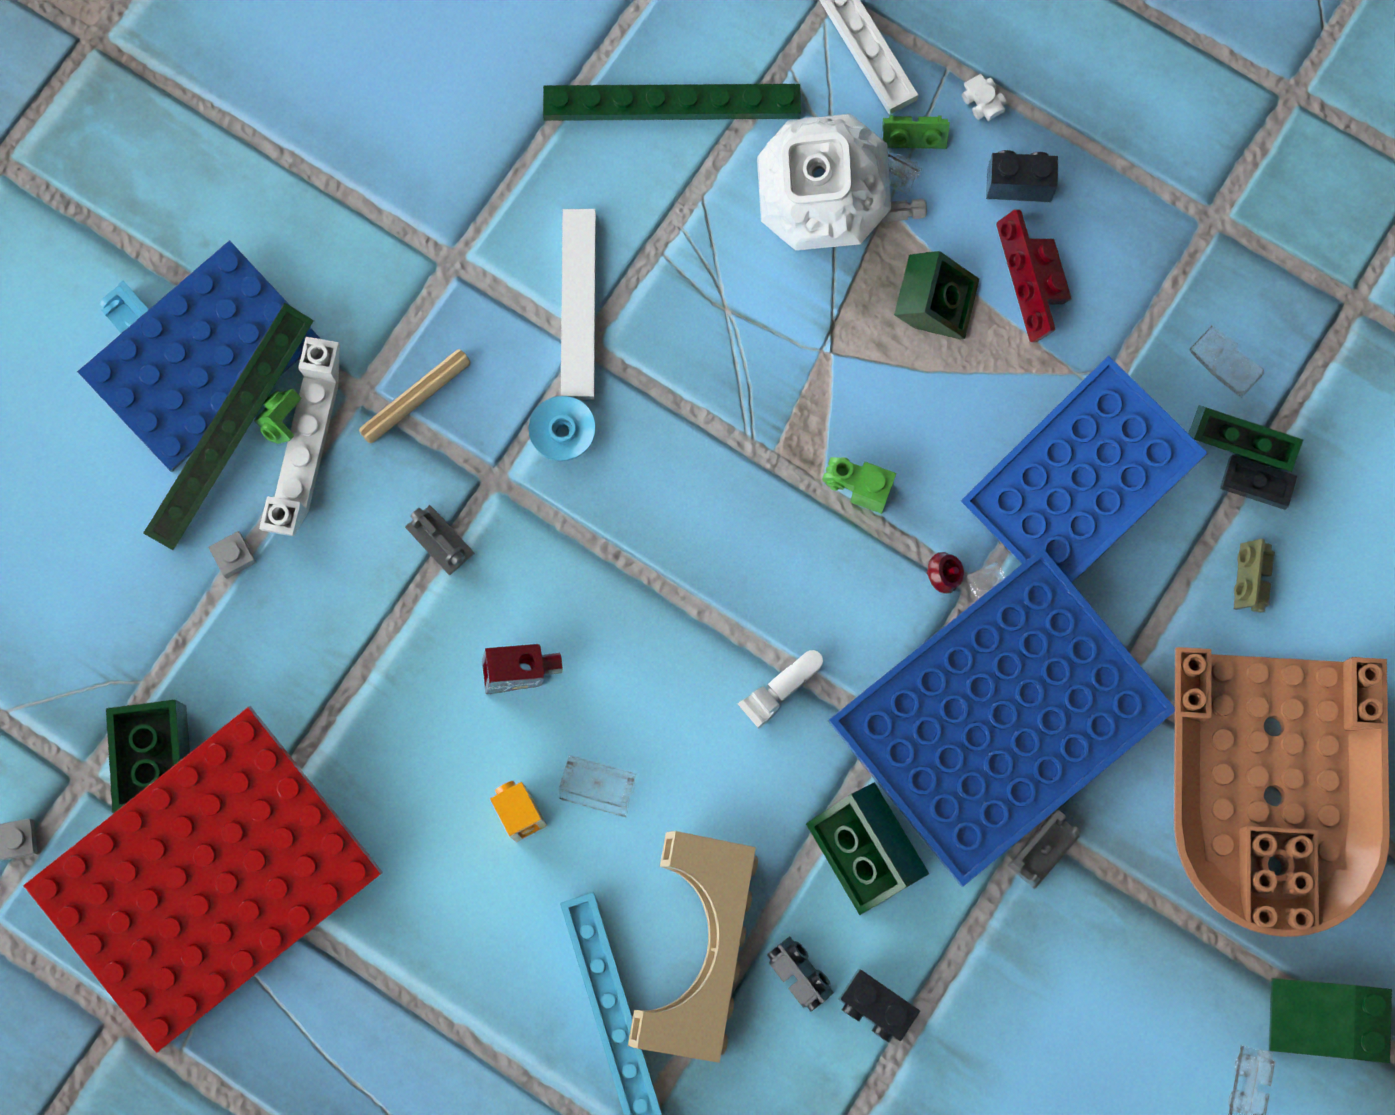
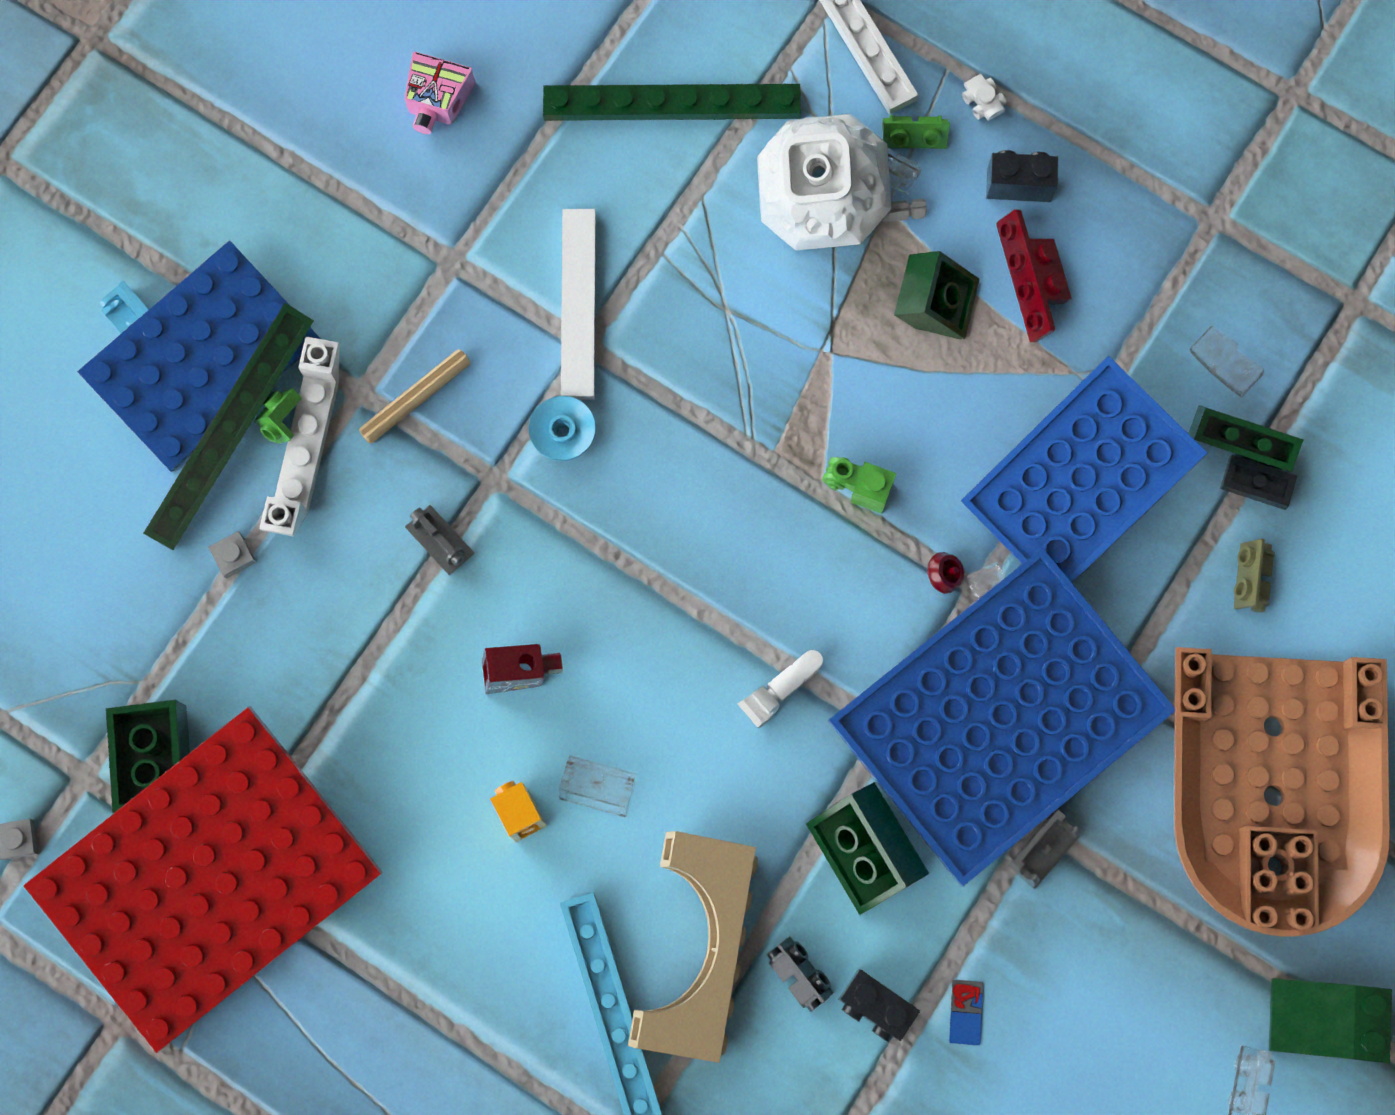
(436, 90): none -> torso
(966, 1012): none -> sticker

